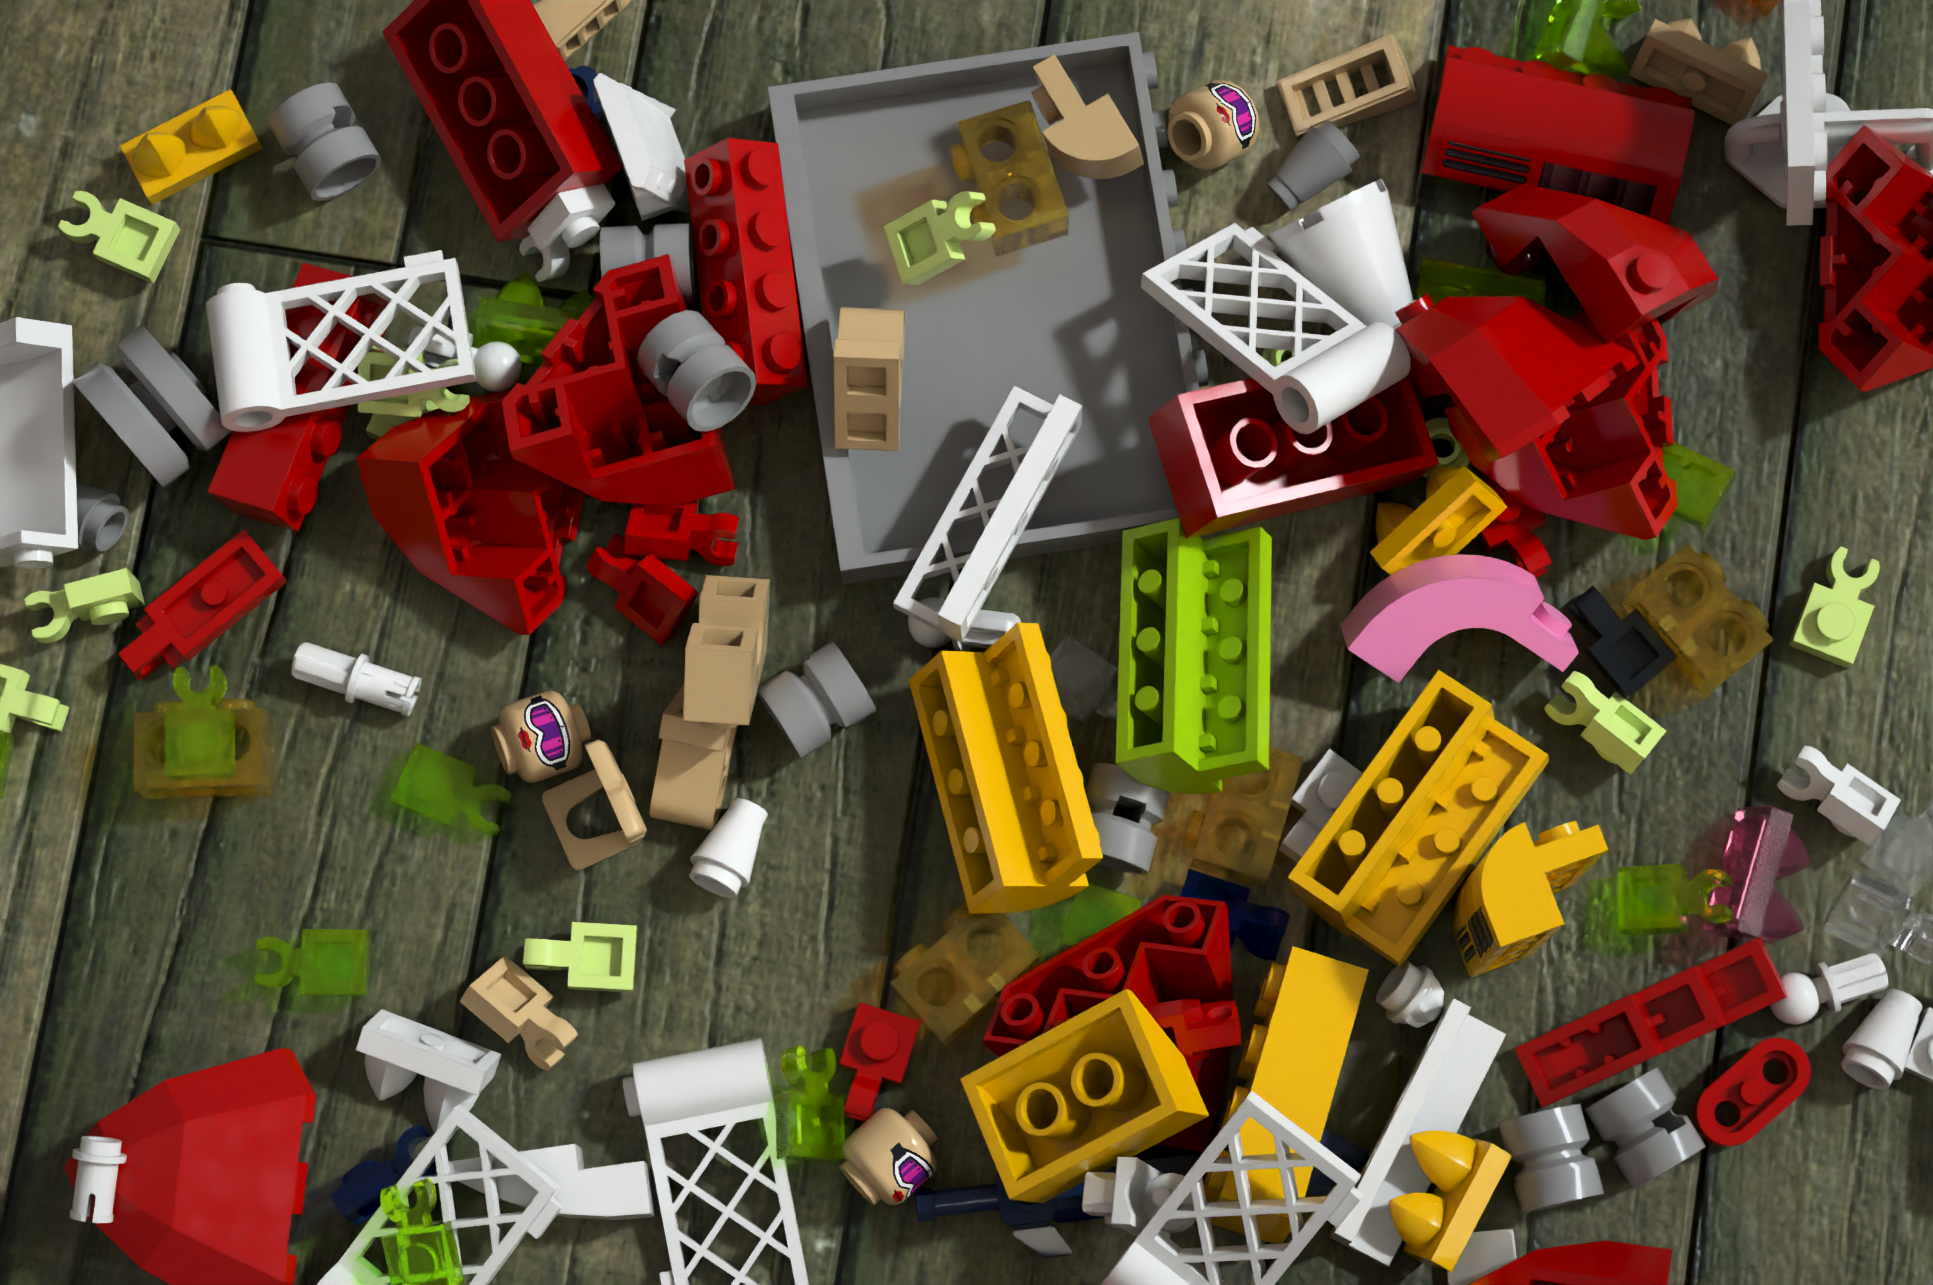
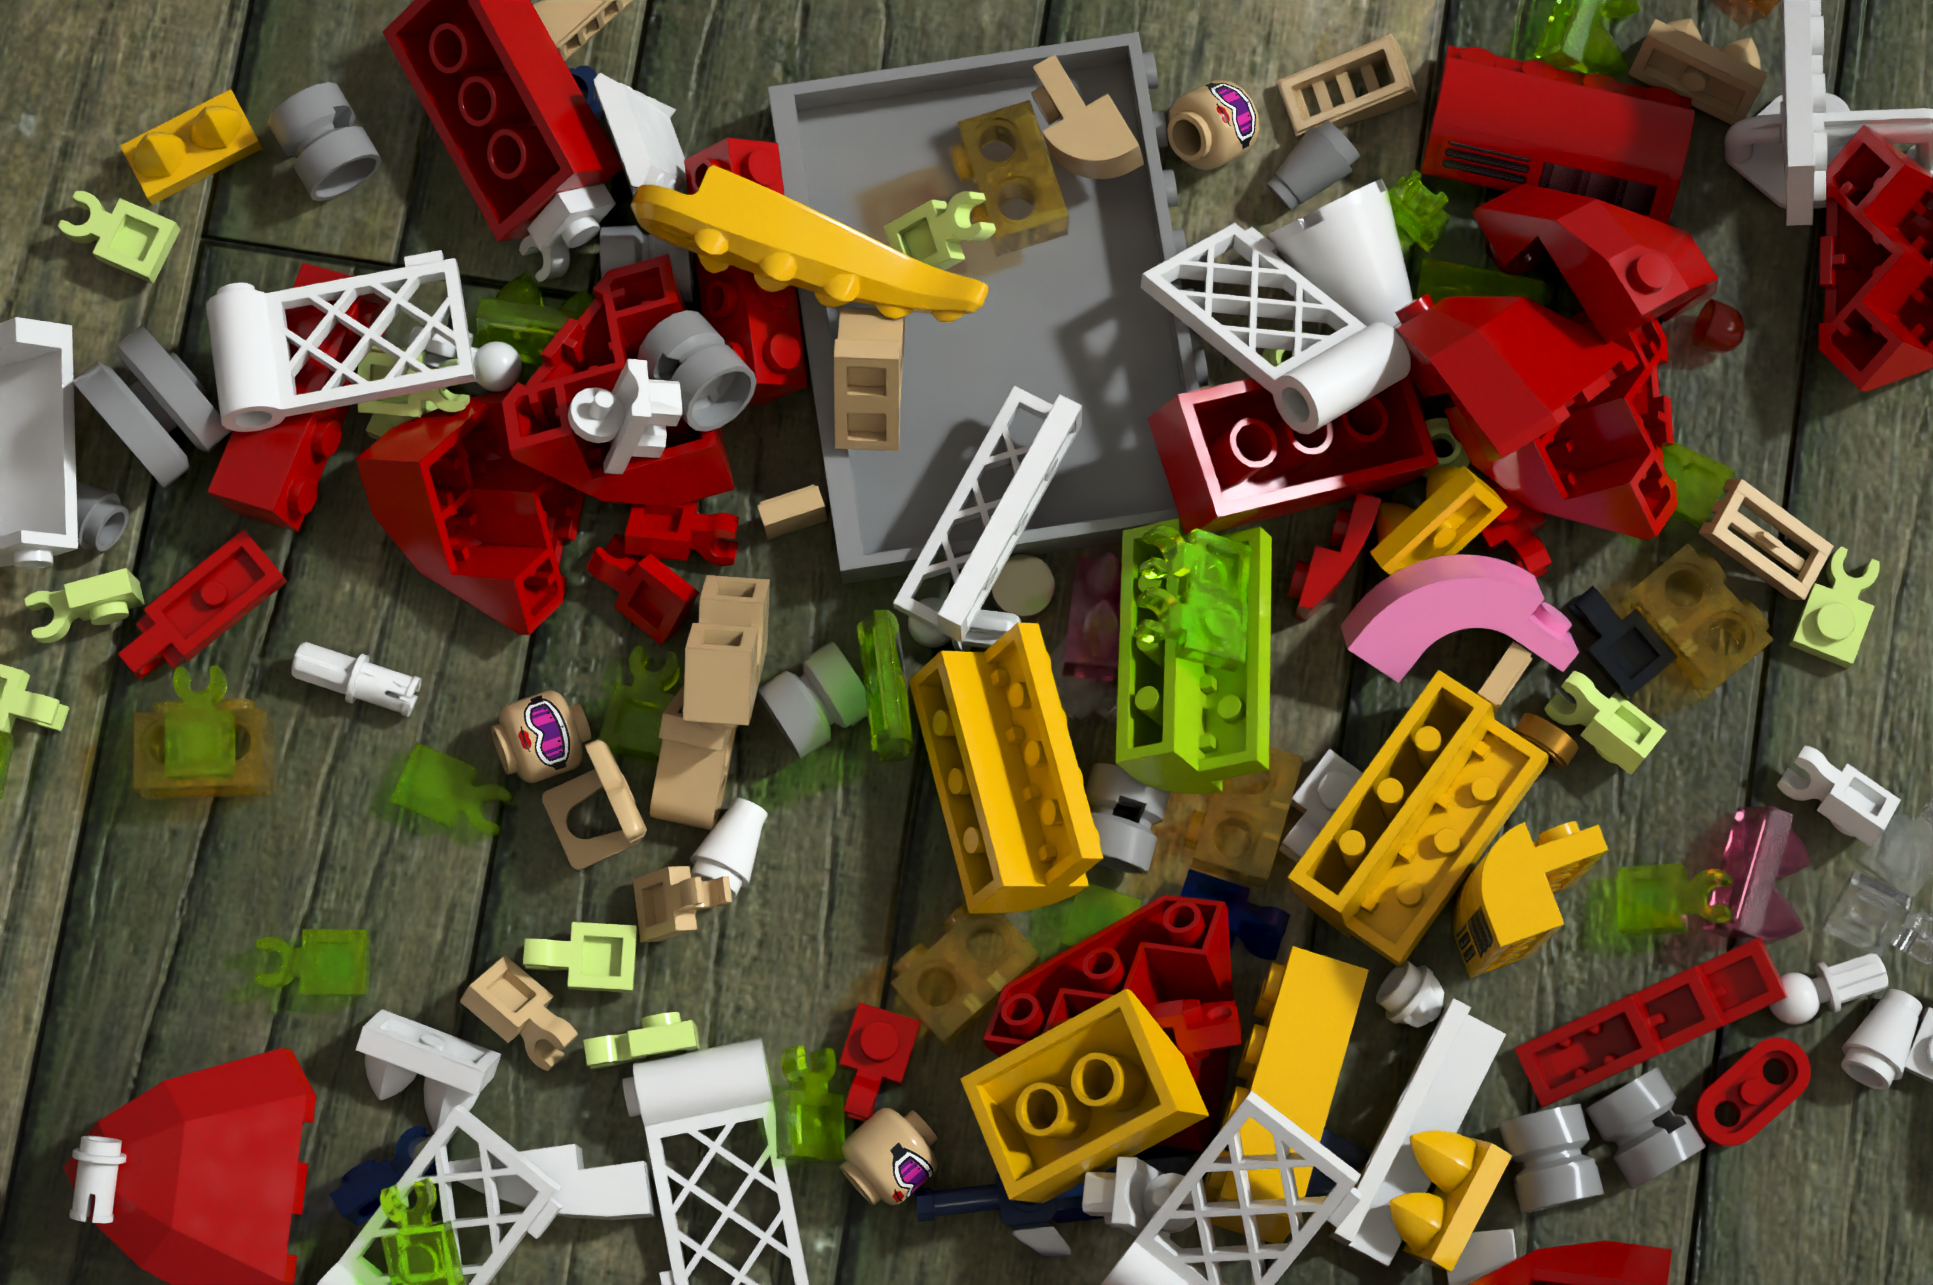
(628, 417): none -> white hips
(637, 710): none -> clear neon green plate
(659, 1037): none -> yellowish green plate
(670, 899): none -> tan plate
(792, 511): none -> tan tile
(797, 246): none -> yellow animal
(885, 686): none -> clear neon green slope
(1024, 587): none -> dark tan tile
(1094, 620): none -> clear pink tile
(1200, 562): none -> clear neon green plate
(1204, 626): none -> clear neon green plate
(1321, 578): none -> red slope
(1418, 211): none -> clear neon green plate
(1505, 675): none -> tan tile
(1548, 738): none -> pearl gold tile
(1718, 328): none -> clear red hinge
(1726, 514): none -> tan tile

